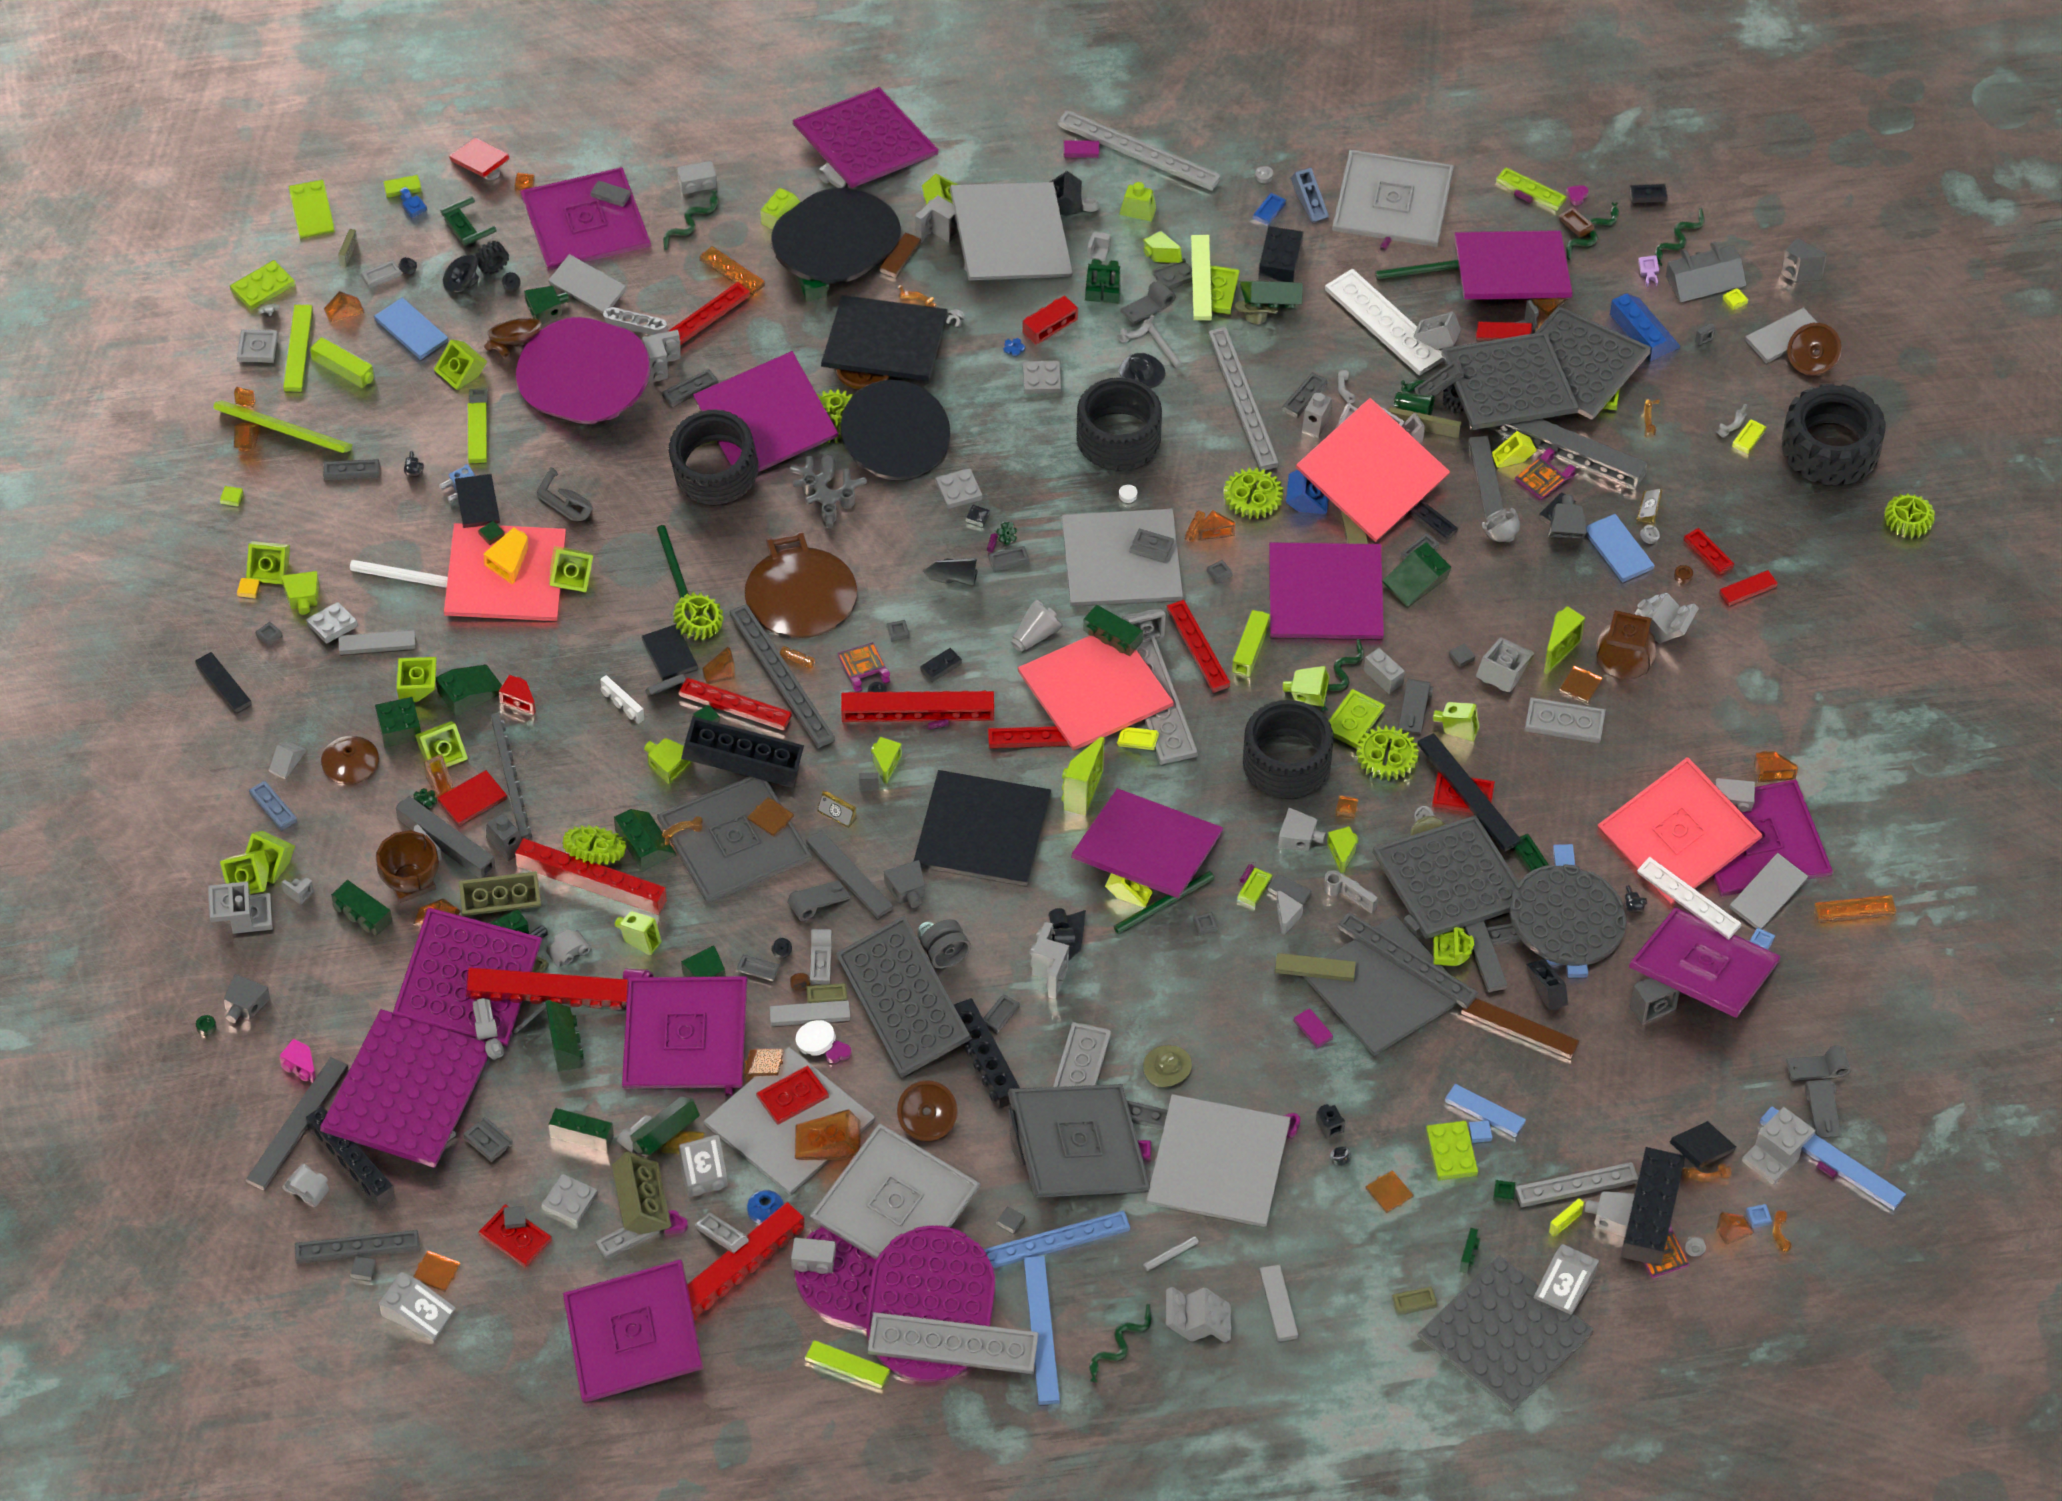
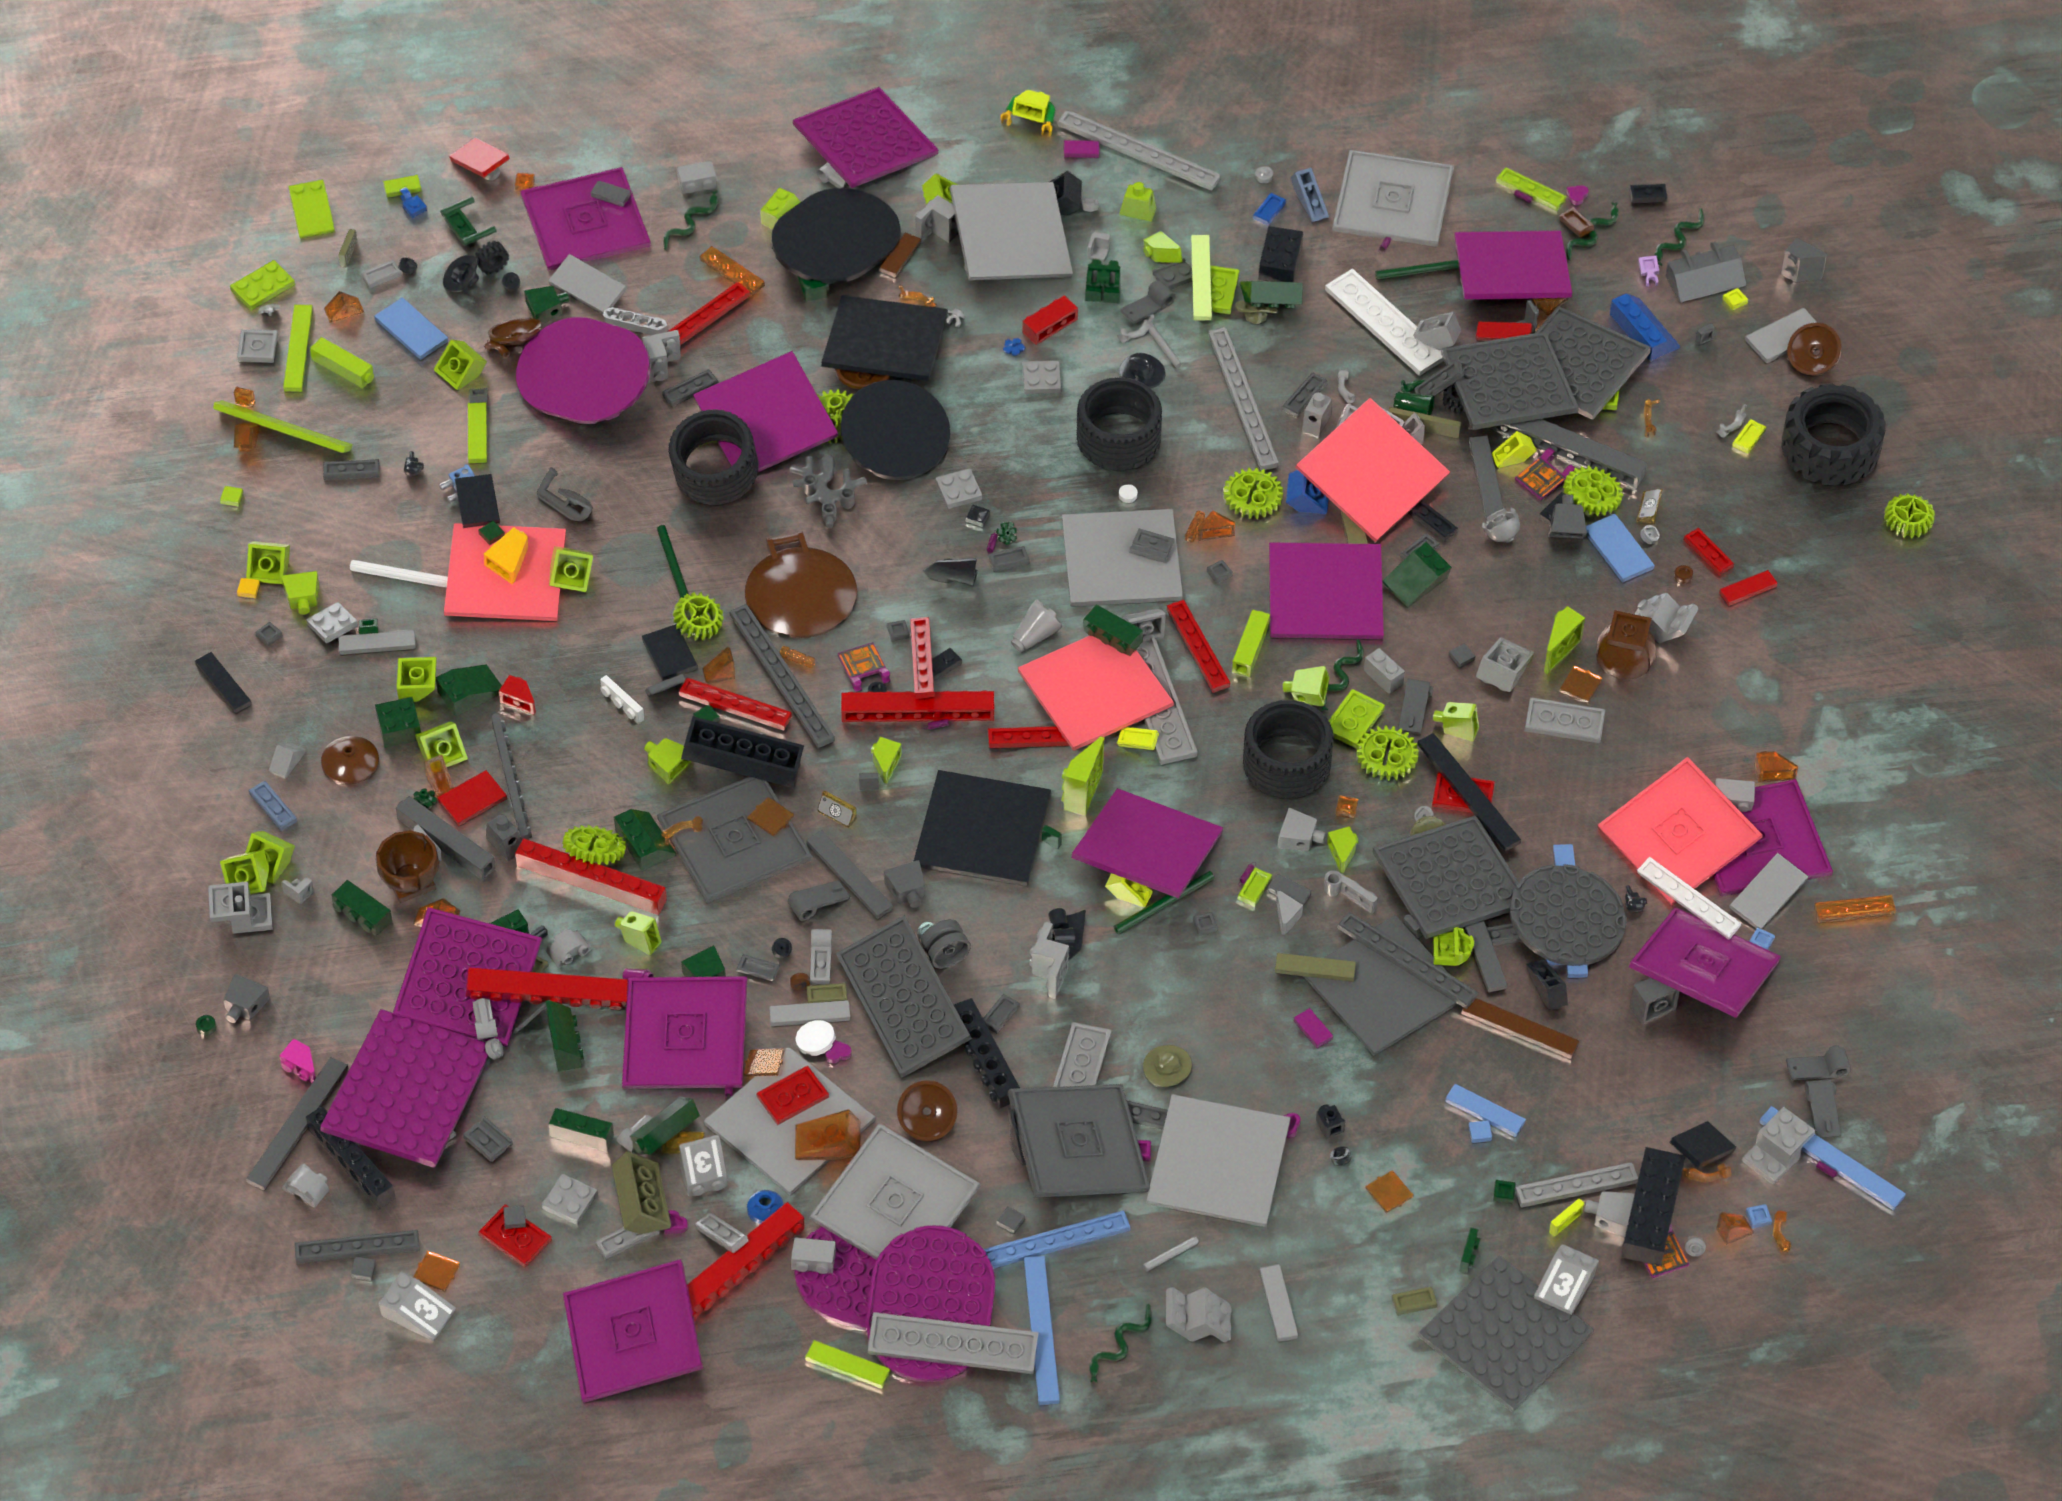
(368, 626): none -> dark green tile
(499, 893): olive slope -> none
(922, 658): none -> plate
(1031, 106): none -> neon yellow torso
(1051, 837): none -> dark green tile
(1451, 1150): lime plate -> none
(1530, 853): dark green tile -> none
(1593, 490): none -> lime gear

